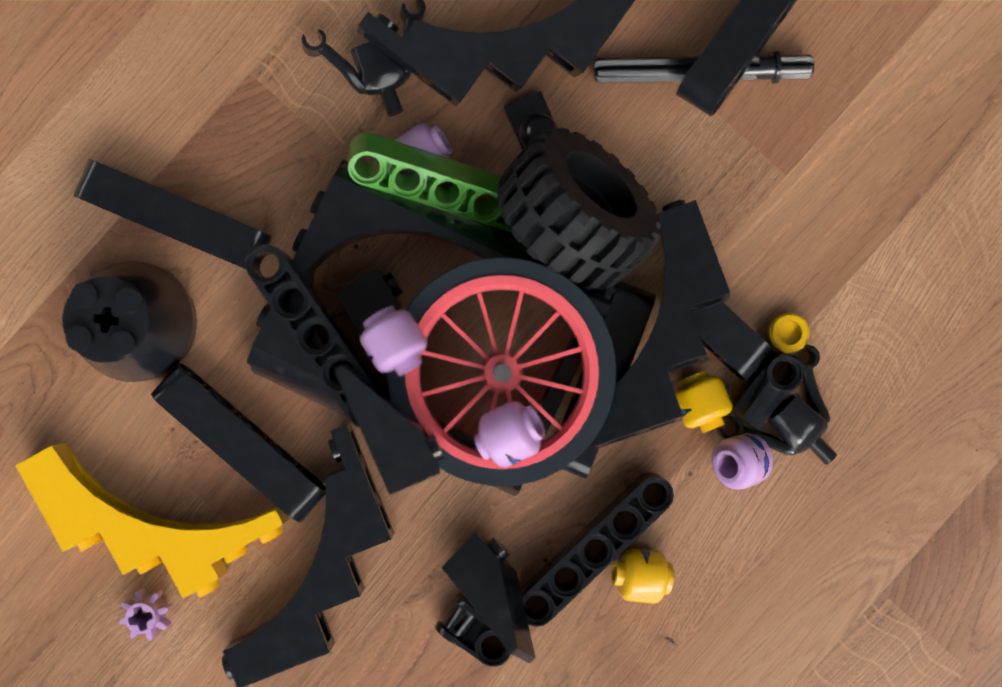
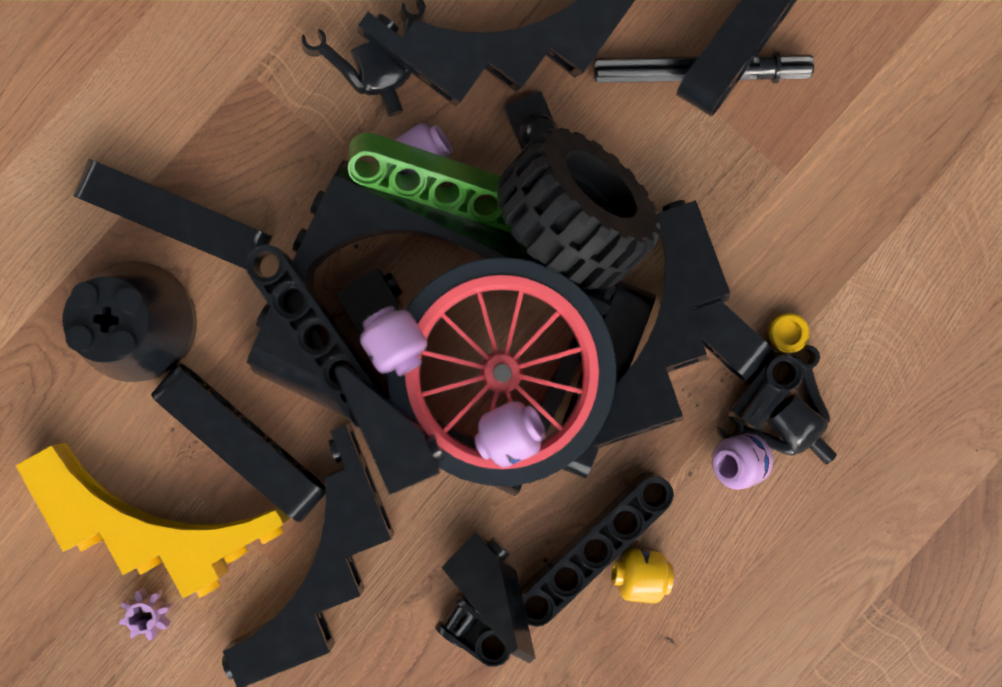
(703, 401): yellow head -> none

